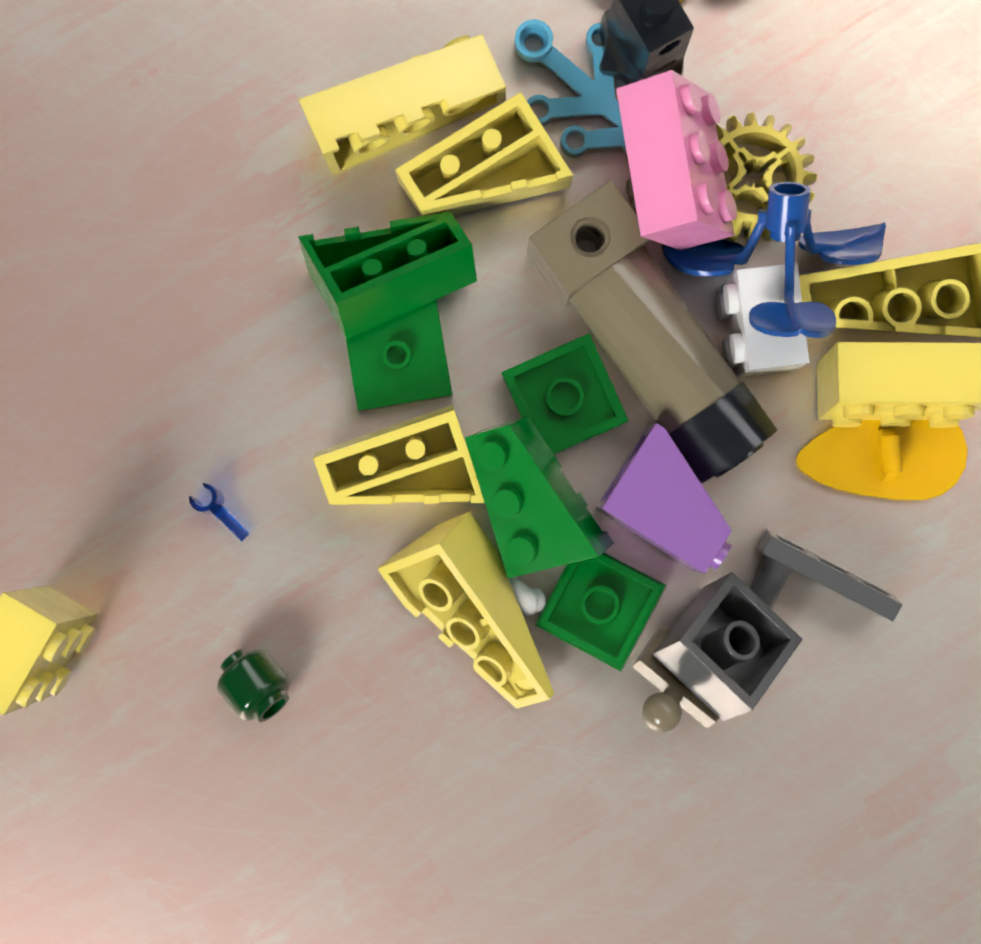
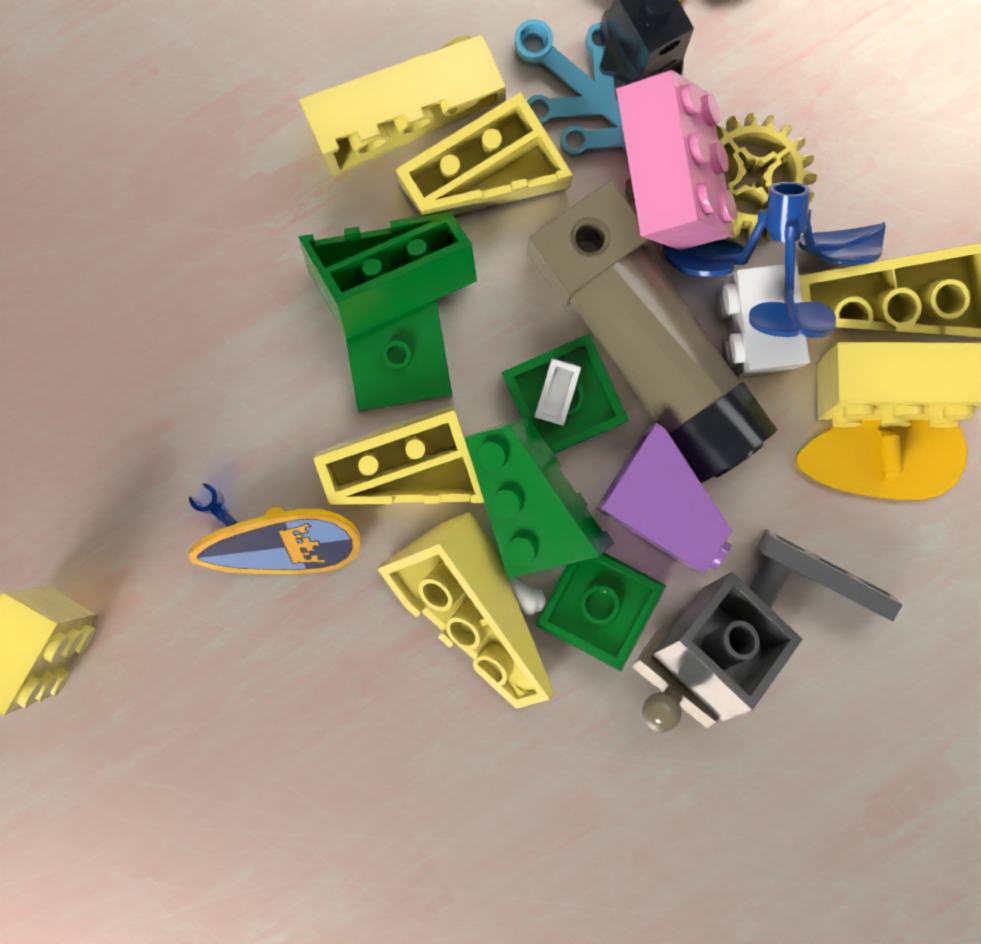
(253, 684): dark green head -> none
(281, 543): none -> shield
(557, 391): none -> white piece

